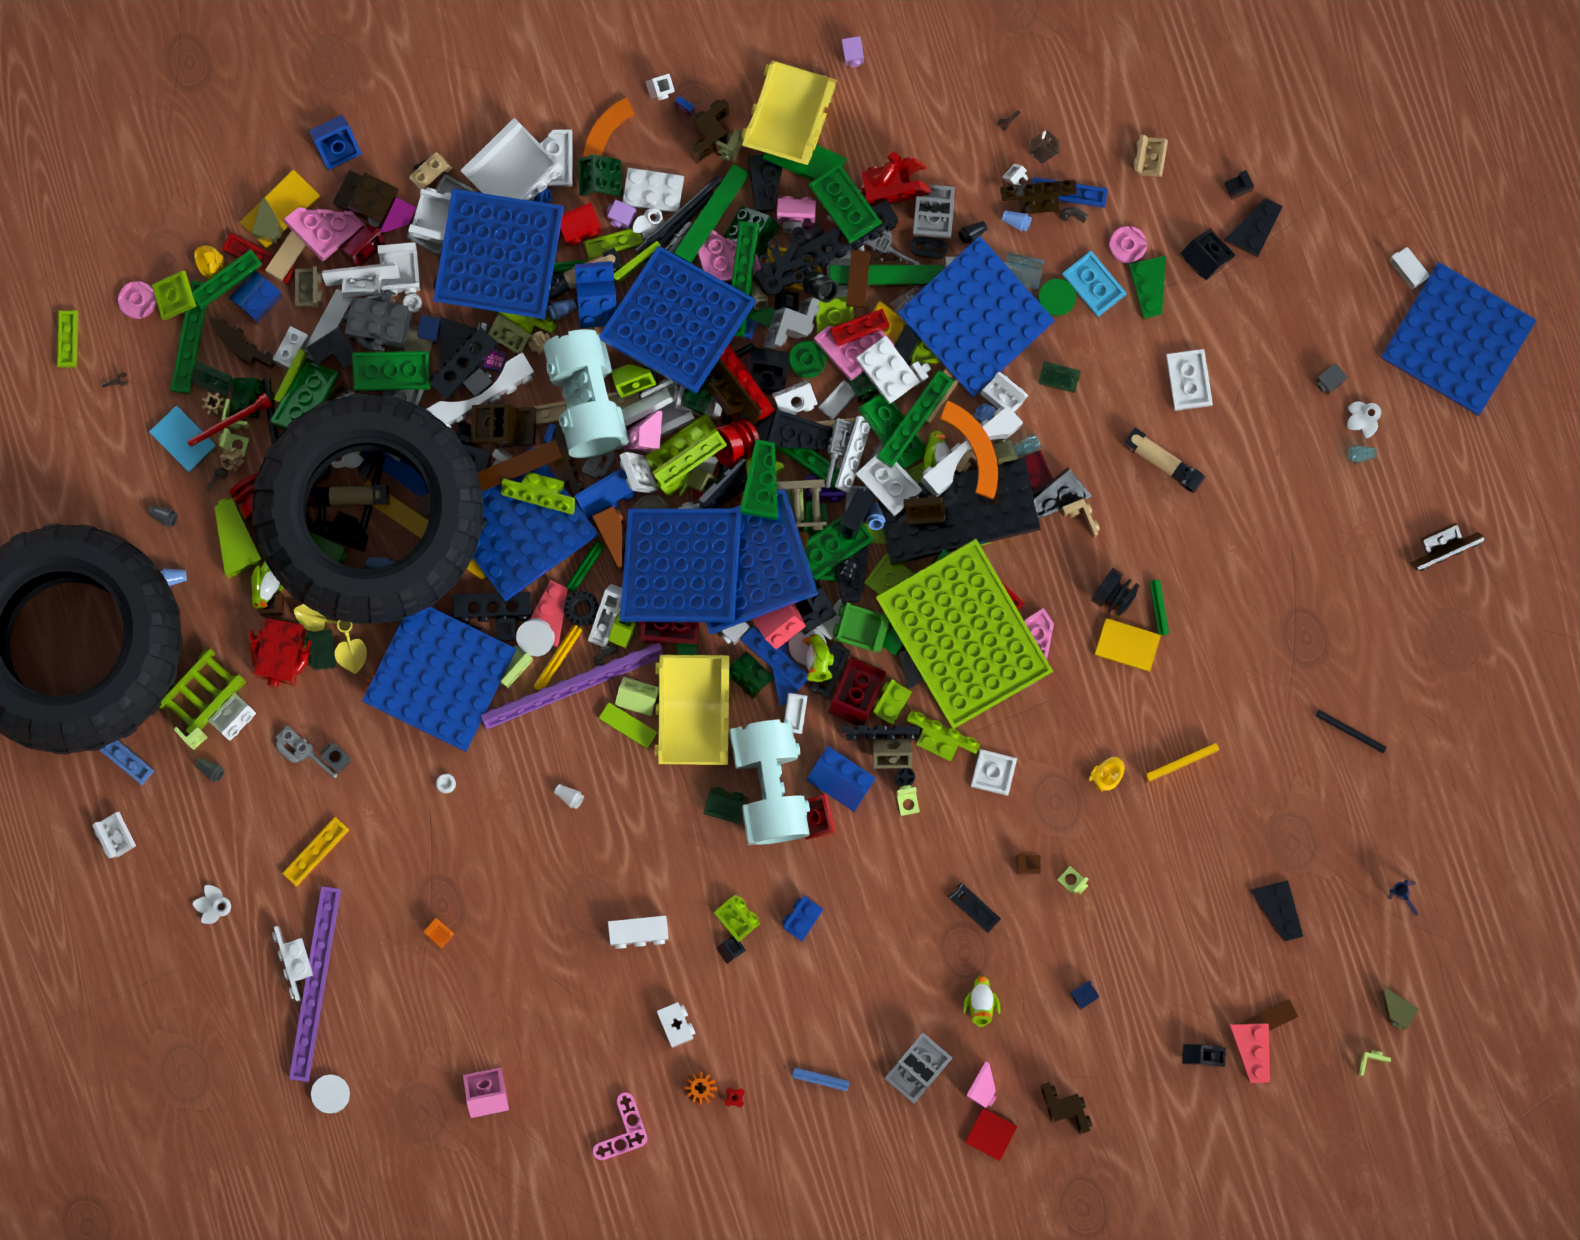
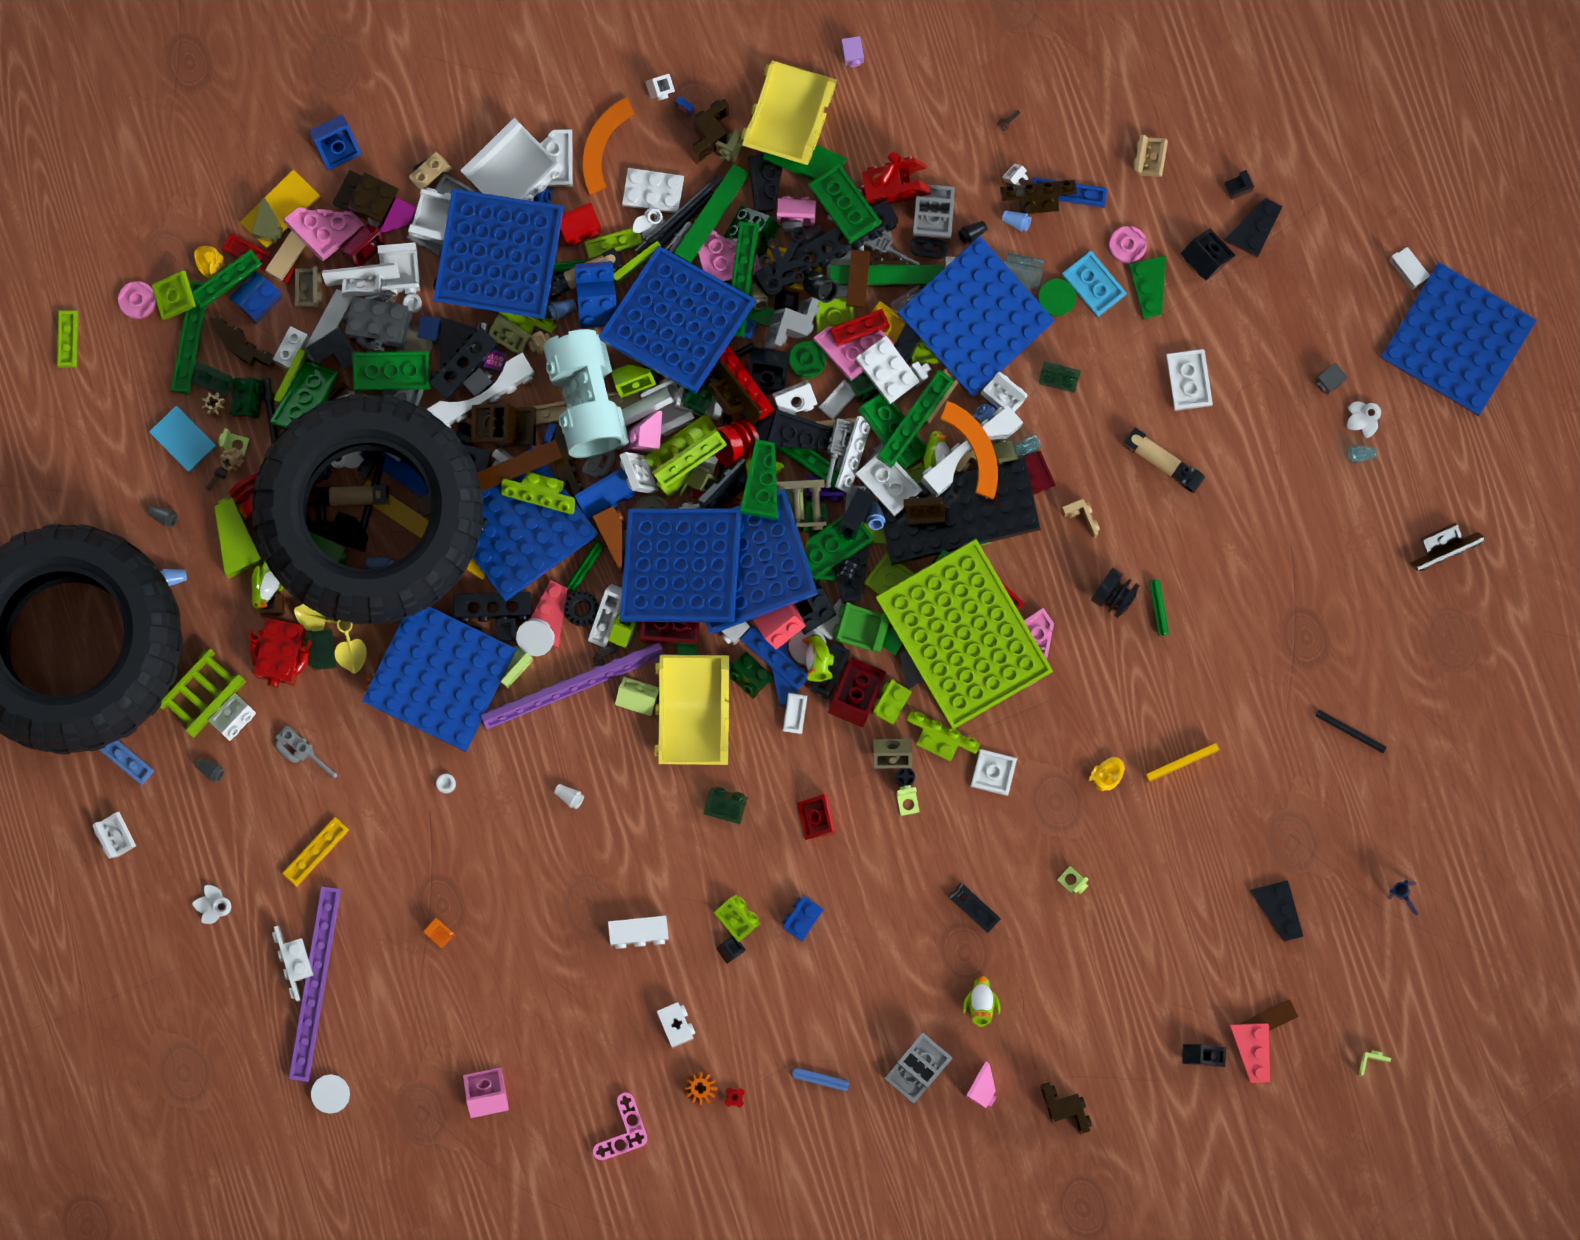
(116, 381): clear smoke hand -> none
(194, 739): yellowish green panel -> none
(243, 424): yellowish green bracket -> none
(261, 403): red piece -> none
(339, 765): dark grey brick -> none
(558, 657): yellow axle -> none
(600, 175): dark green bracket -> none
(621, 214): lavender brick -> none
(628, 725): lime tile -> none
(766, 747): light aqua cylinder -> none
(841, 779): blue slope -> none
(907, 732): black wing -> none
(991, 1134): red tile -> none
(1028, 864): reddish brown panel -> none
(1044, 146): clear smoke panel -> none
(1059, 493): wing -> none
(1072, 212): clear smoke arm -> none
(1084, 995): dark blue panel -> none
(1127, 645): yellow tile -> none
(1398, 1010): olive slope -> none

